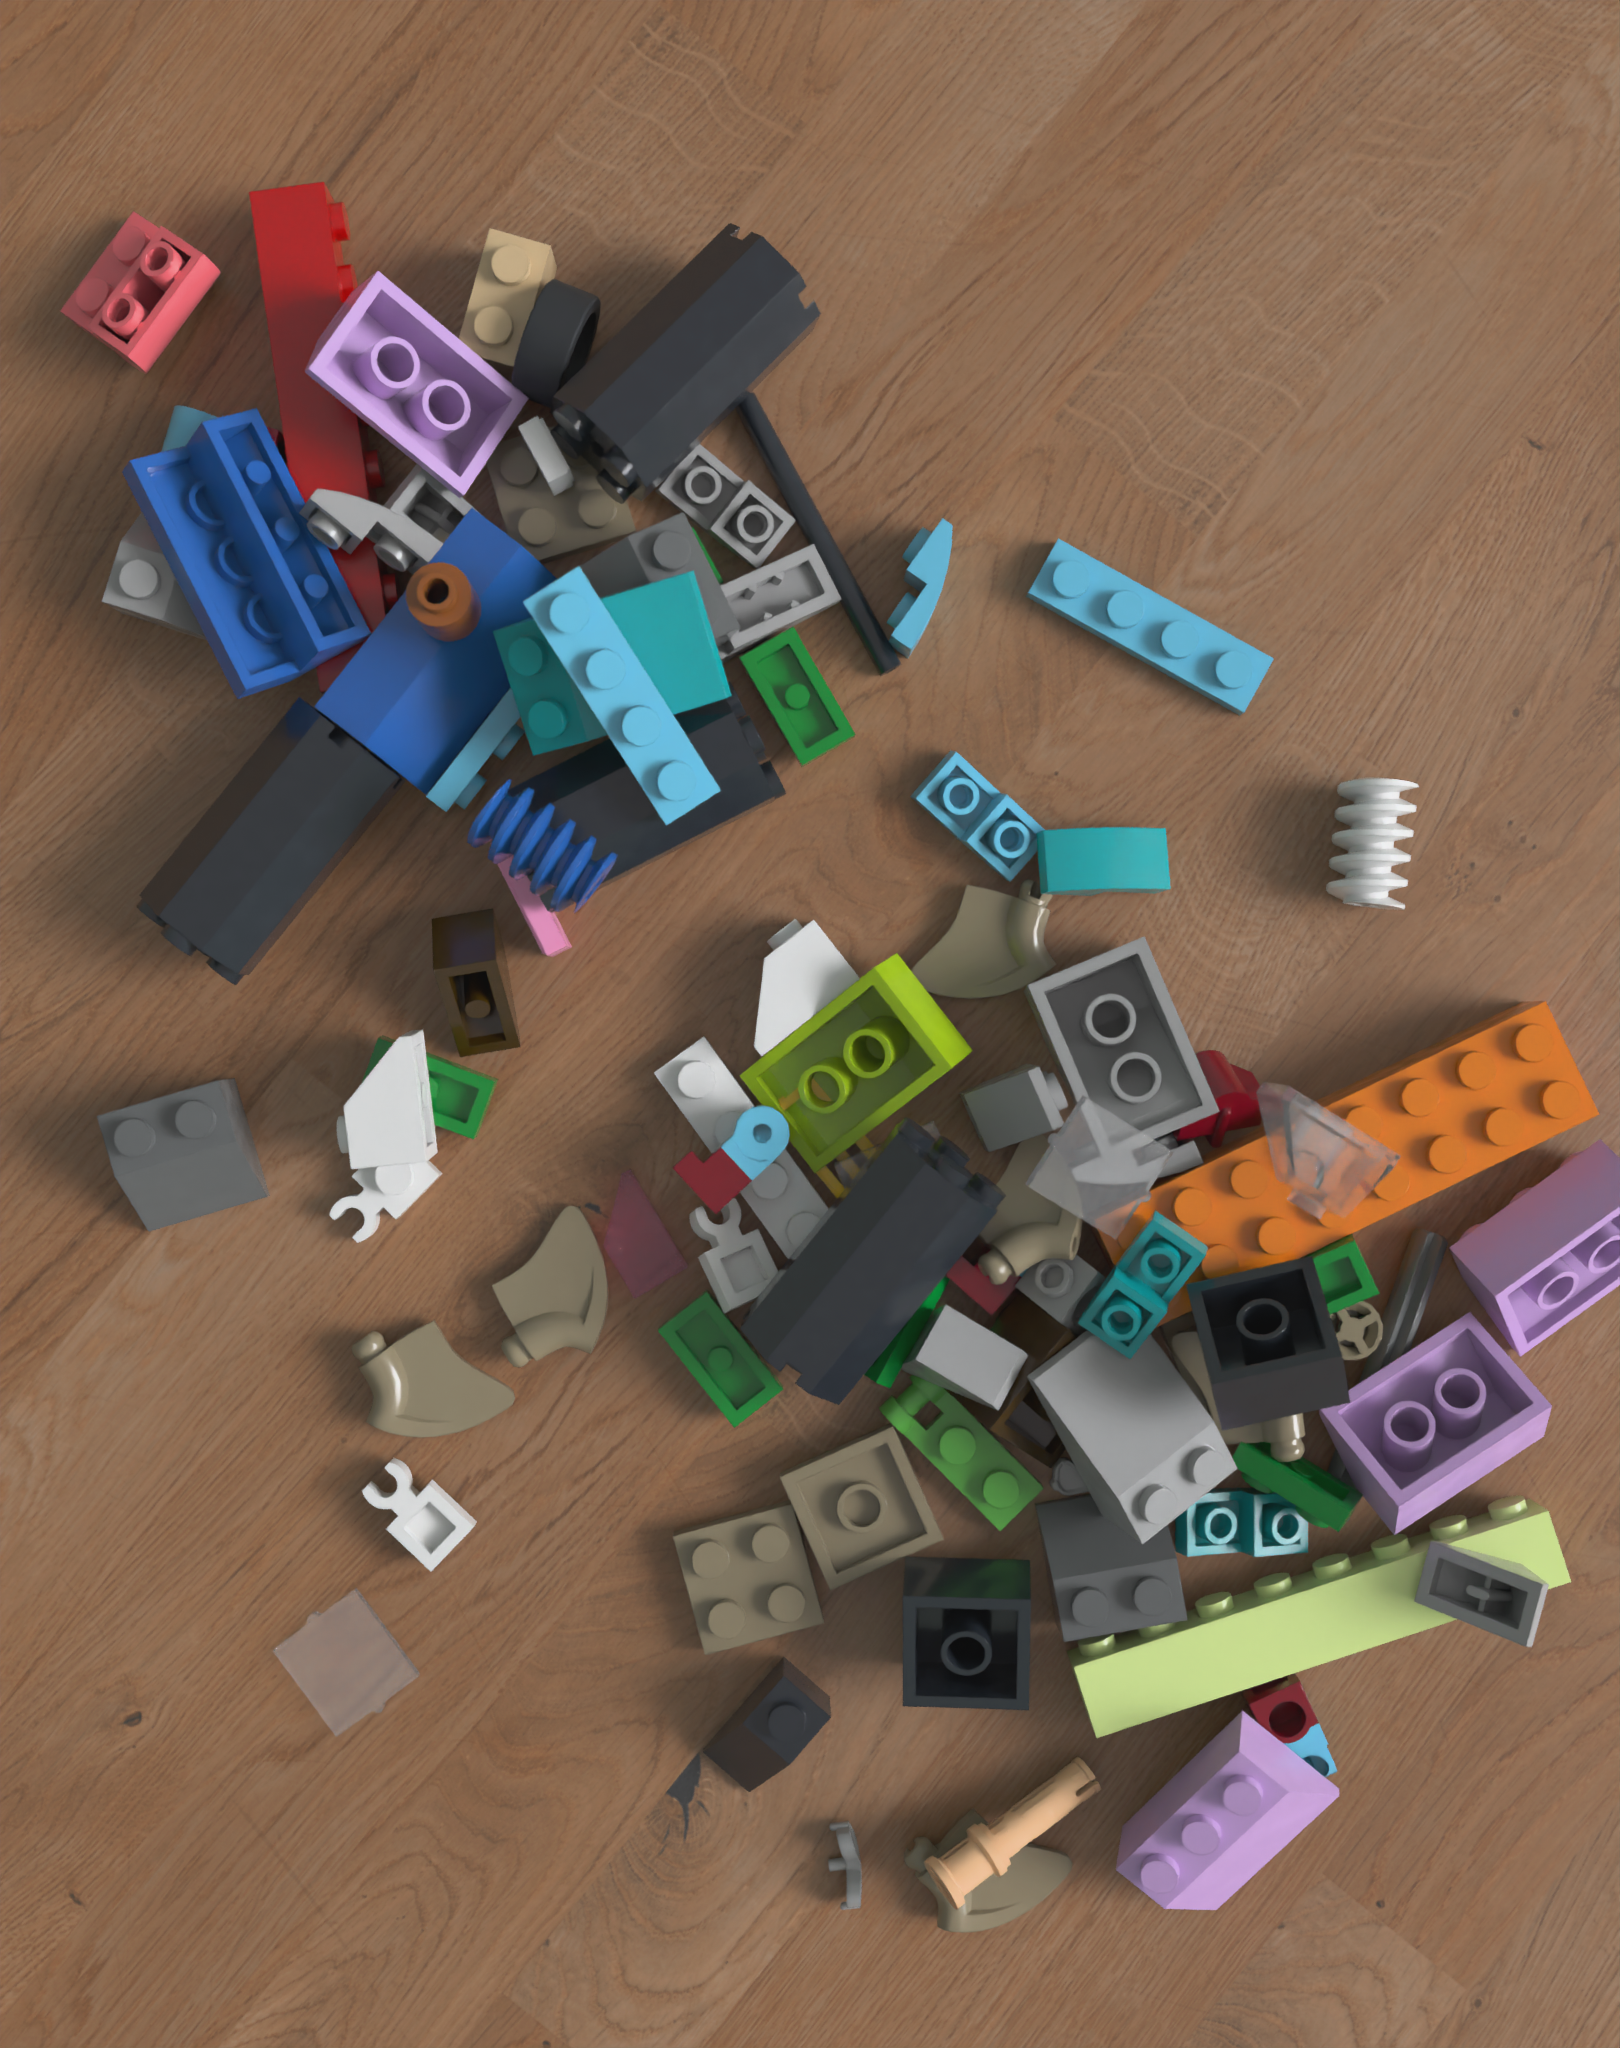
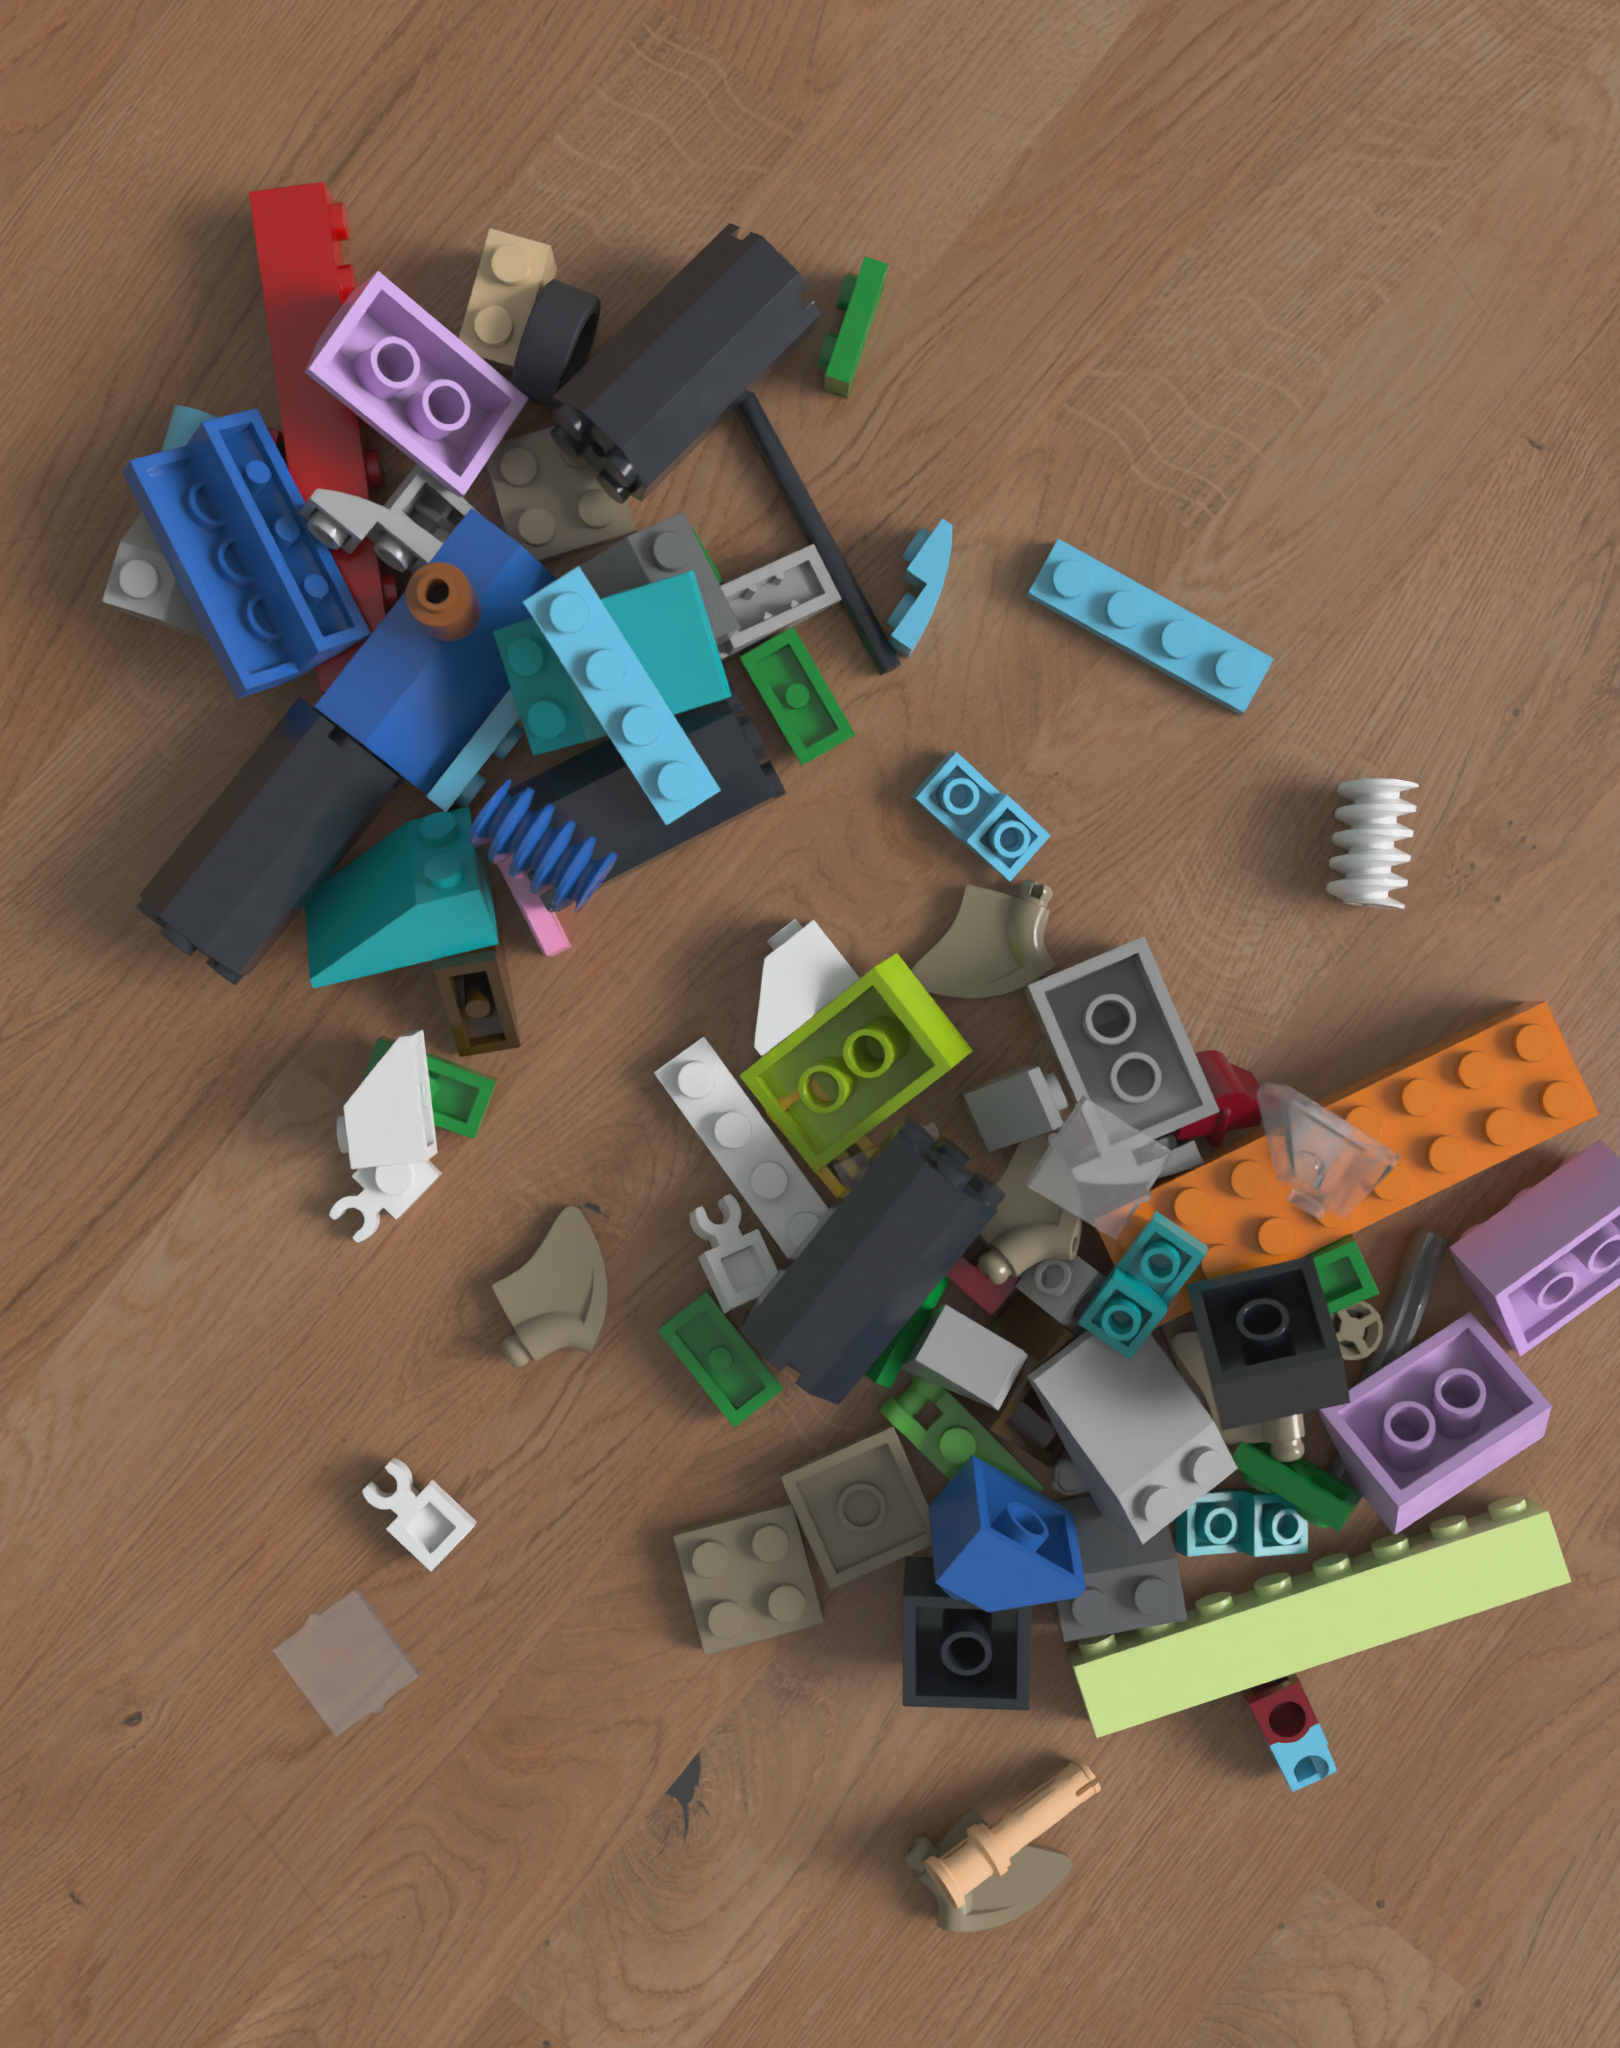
(141, 291): coral brick -> none
(184, 1154): dark grey slope -> none
(403, 903): none -> teal slope
(426, 1386): dark tan arm -> none
(547, 455): white tile -> none
(639, 1239): clear pink tile -> none
(726, 506): light grey slope -> none
(756, 1142): leg -> none
(770, 1726): black slope -> none
(850, 1862): light grey piece -> none
(860, 301): none -> green plate
(1002, 1542): none -> blue slope
(1103, 860): teal slope -> none
(1221, 1818): lavender slope -> none
(1483, 1591): light grey slope -> none

